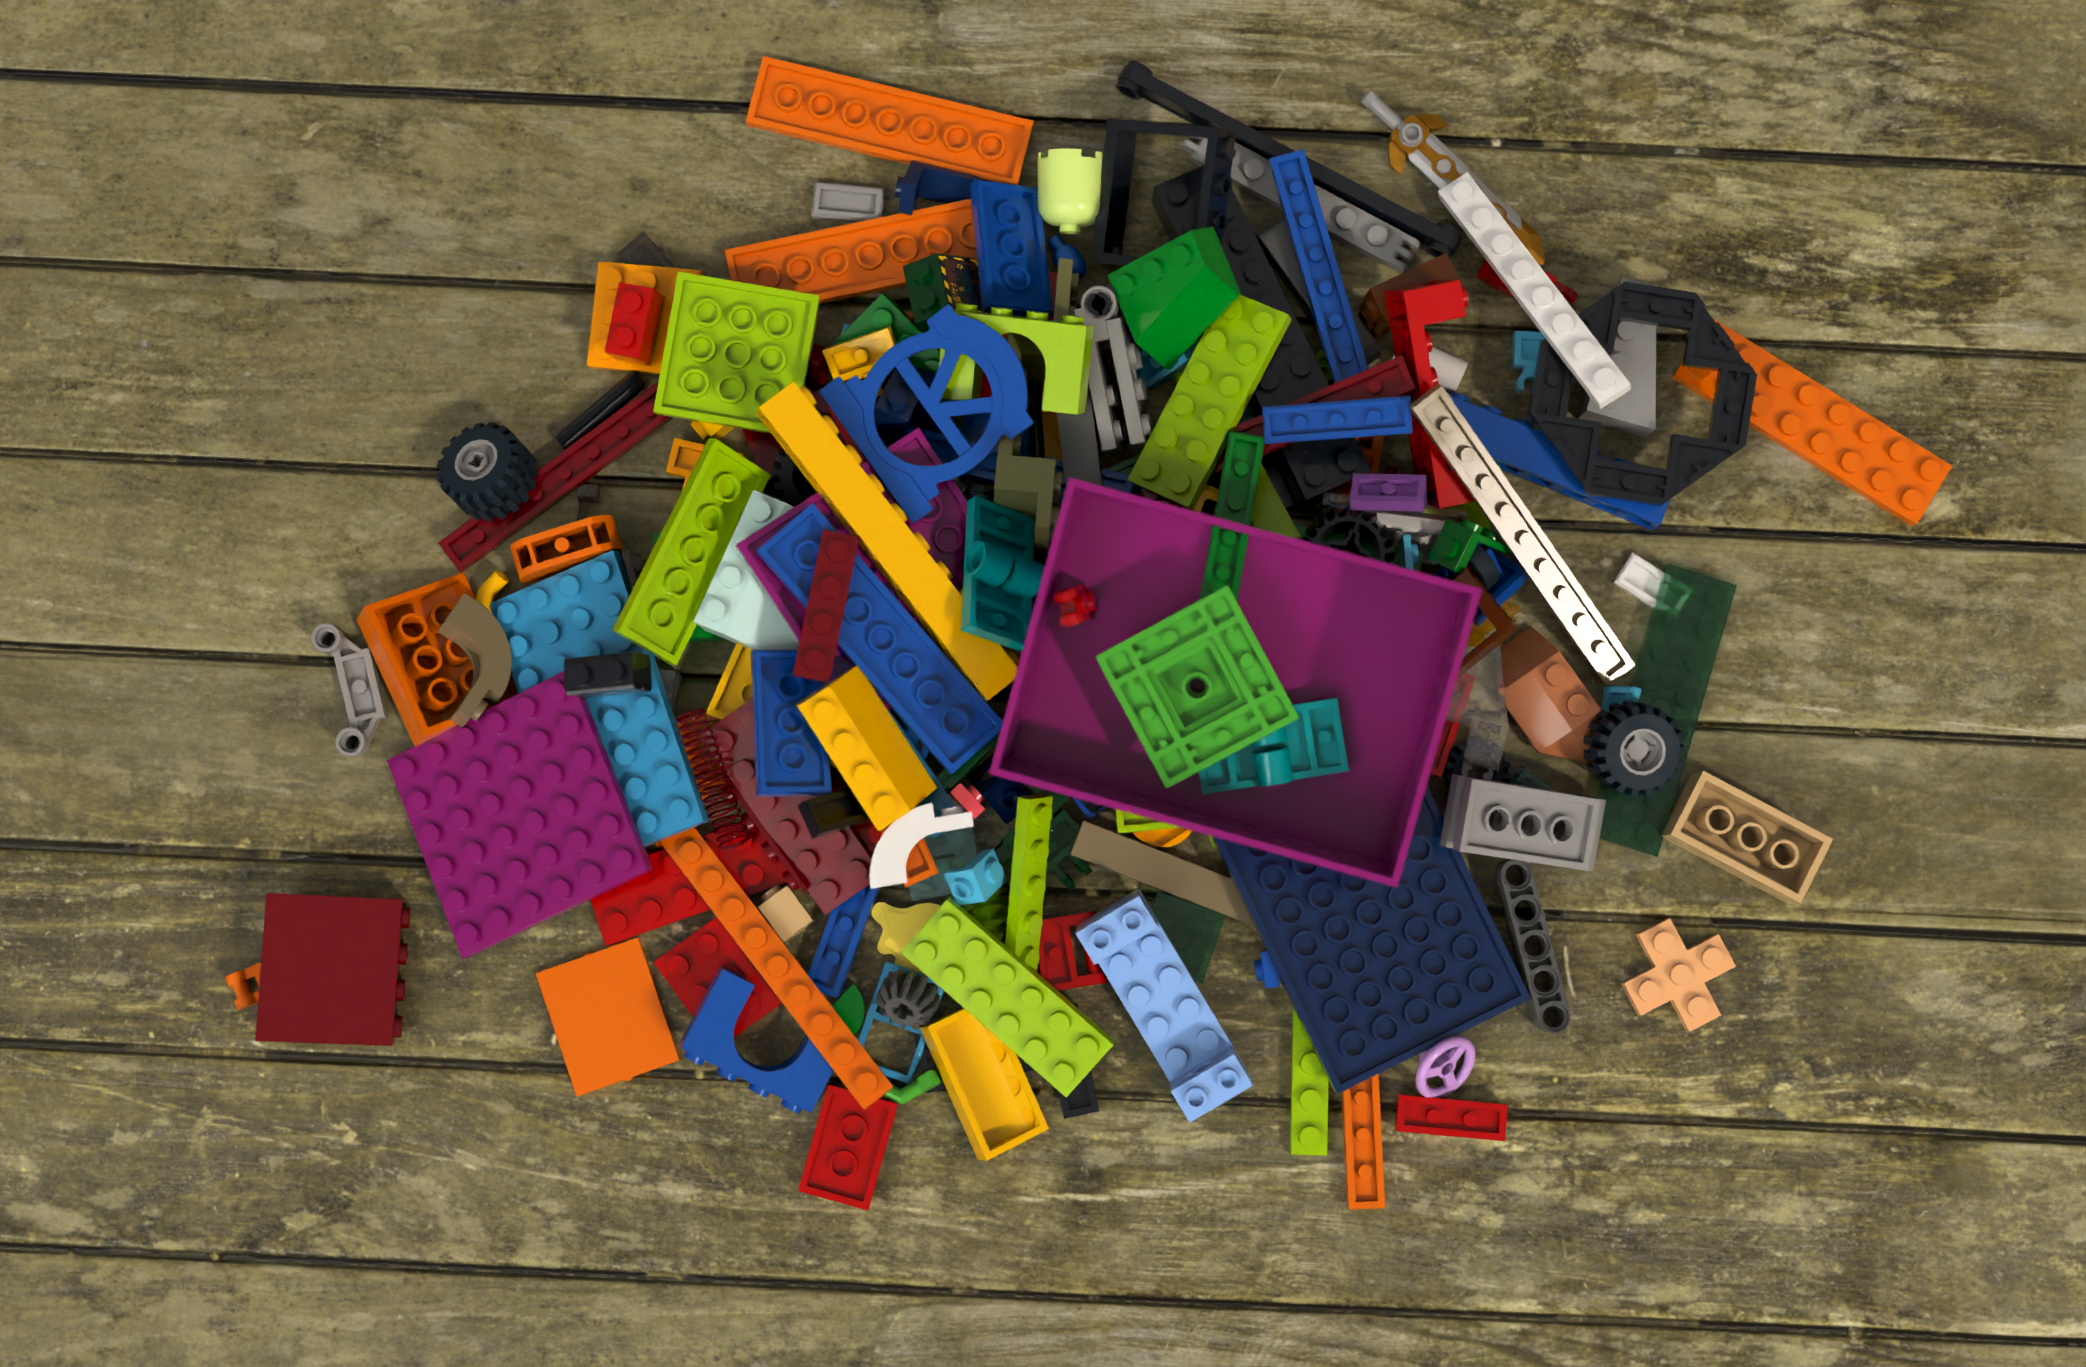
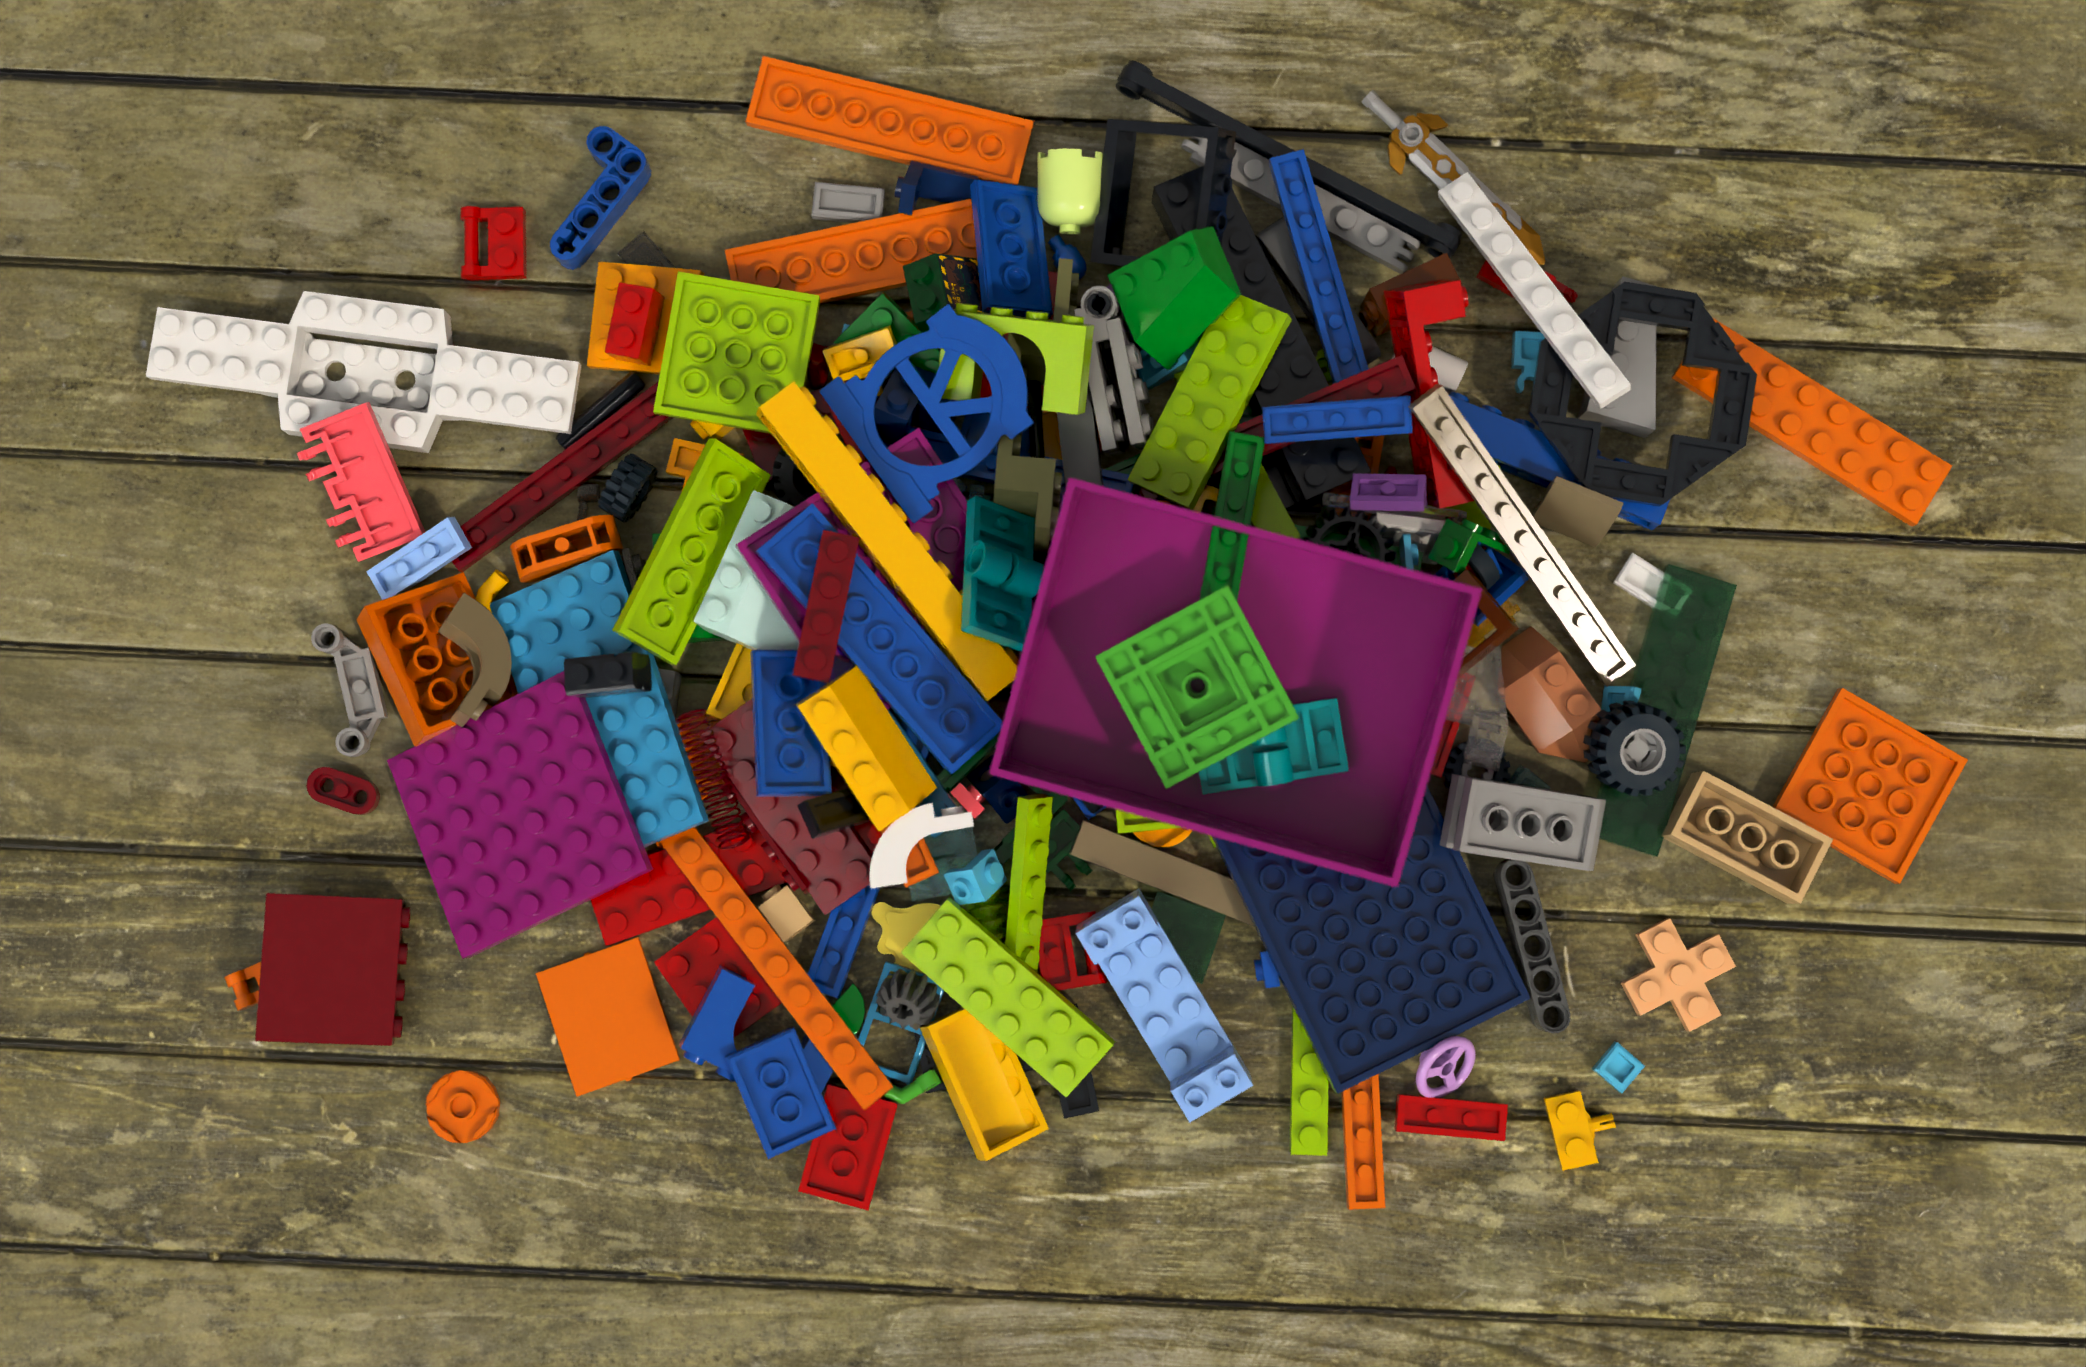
(293, 367): none -> white piece
(344, 792): none -> dark red plate
(364, 480): none -> coral hinge
(419, 558): none -> light blue plate
(462, 1106): none -> orange tile
(487, 471): black wheel -> none
(505, 243): none -> red plate
(593, 201): none -> blue beam
(627, 487): none -> black bush
(780, 1092): none -> blue tile
(1076, 605): red hinge -> none
(1574, 1129): none -> yellow plate
(1576, 511): none -> dark tan slope
(1618, 1067): none -> medium azure tile
(1870, 785): none -> orange plate

